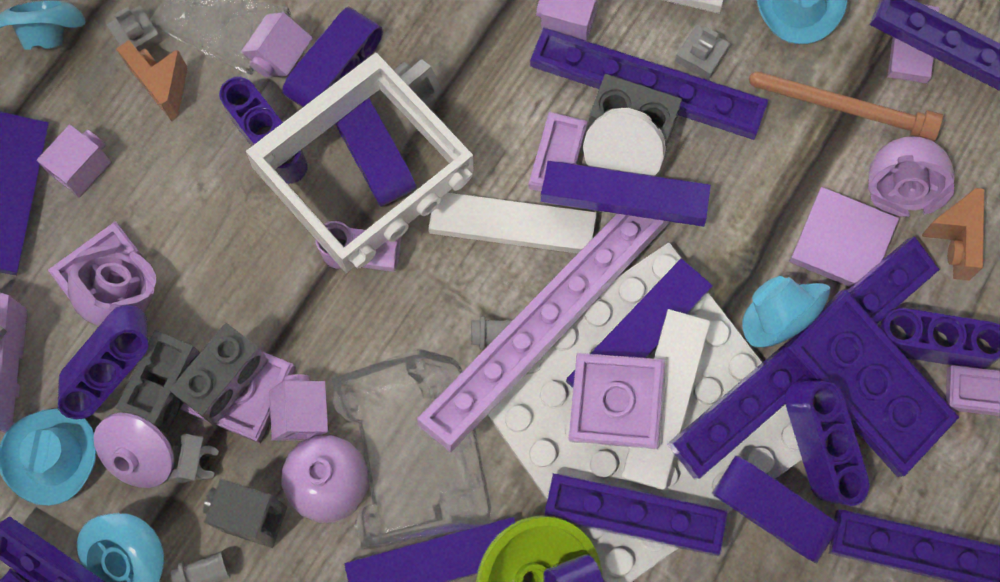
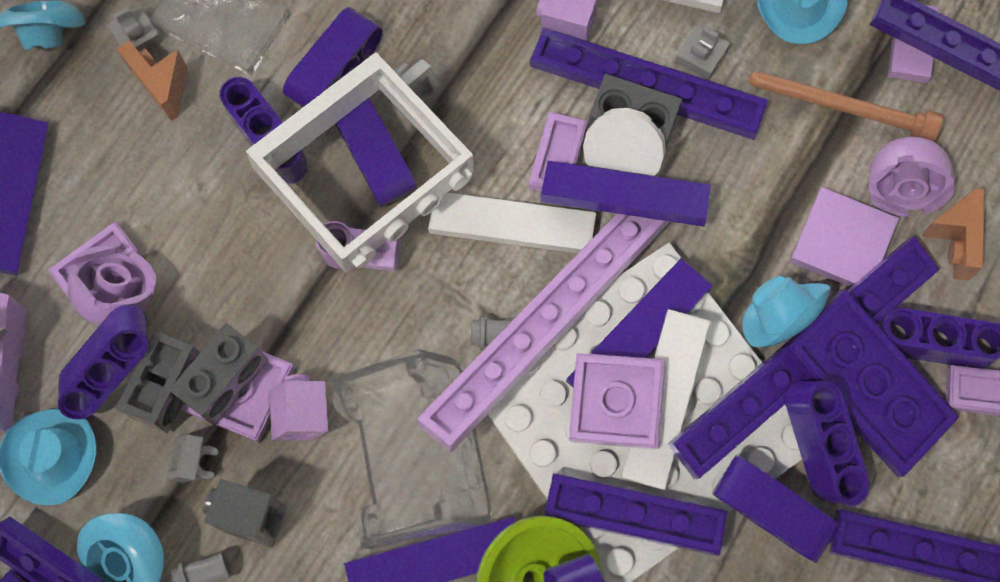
(75, 159): lavender brick -> none
(133, 450): lavender dish -> none
(276, 45): lavender brick -> none
(325, 478): lavender cylinder -> none

